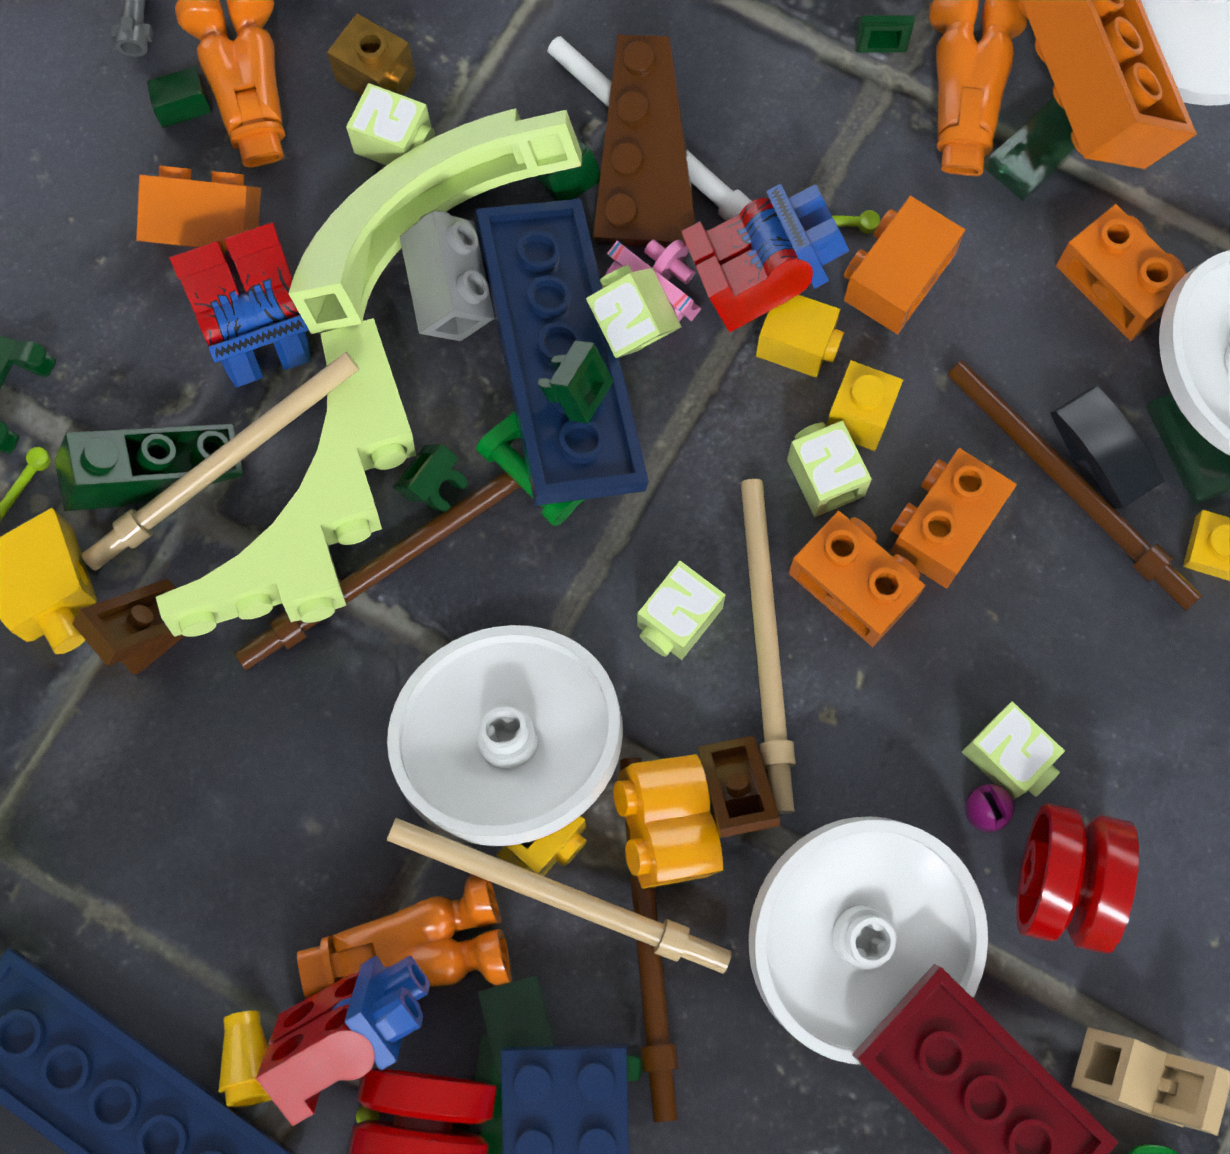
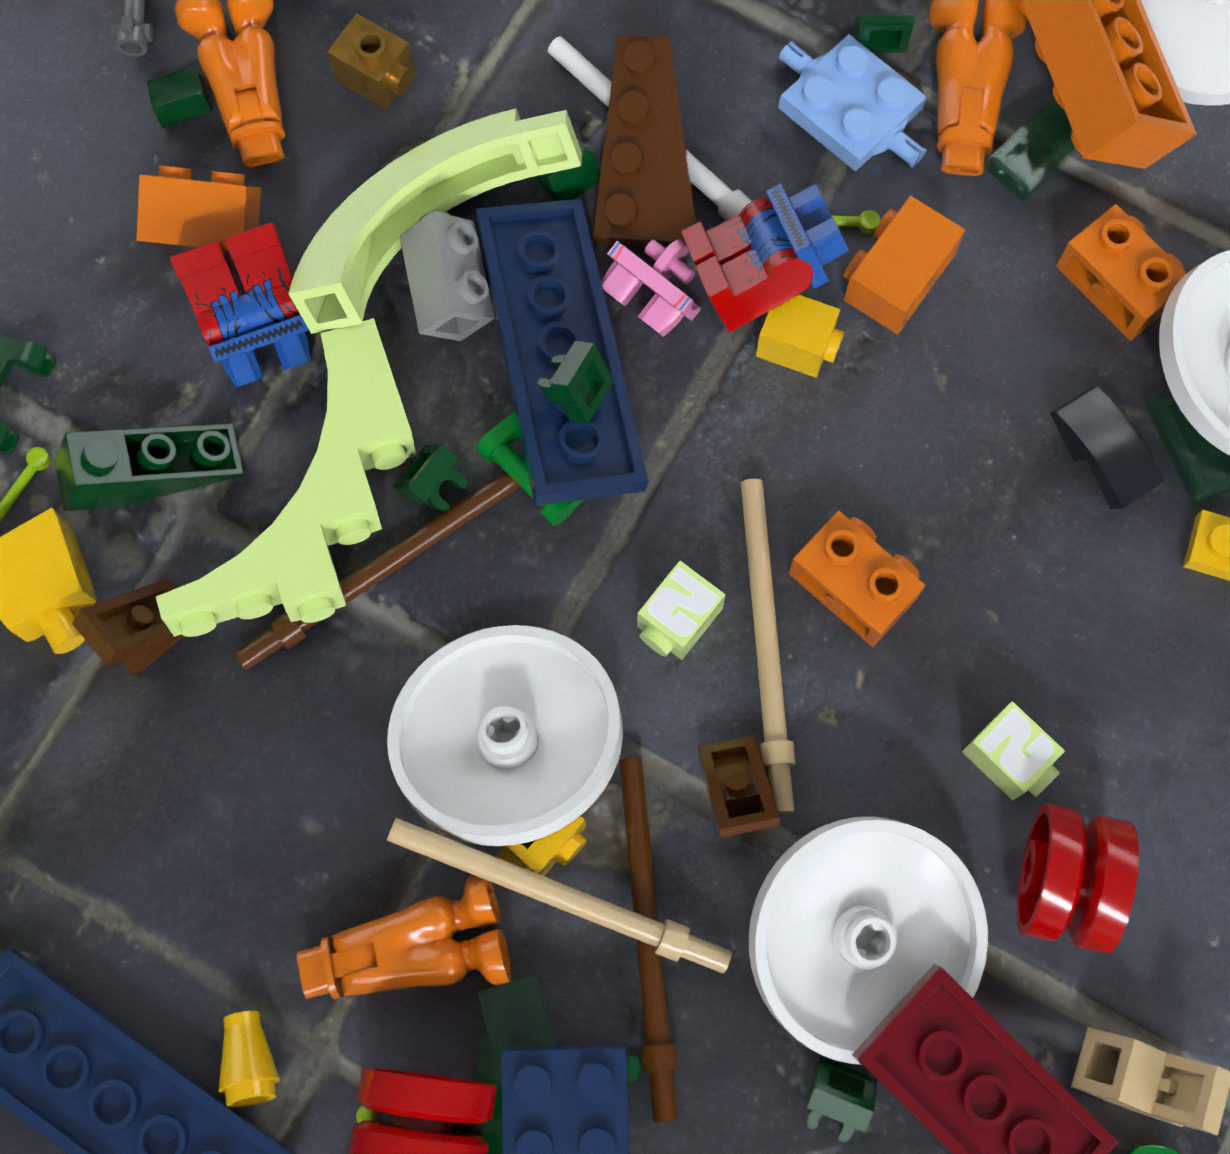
(137, 526): tan bar -> none
(341, 1034): hips -> none
(388, 125): yellowish green brick -> none
(632, 310): yellowish green brick -> none
(668, 821): light orange brick -> none
(828, 467): brick -> none
(842, 1097): none -> dark green tile
(852, 103): none -> light blue plate
(865, 403): yellow brick -> none
(952, 516): orange brick -> none
(980, 812): magenta hinge -> none
(1150, 560): reddish brown bar -> none

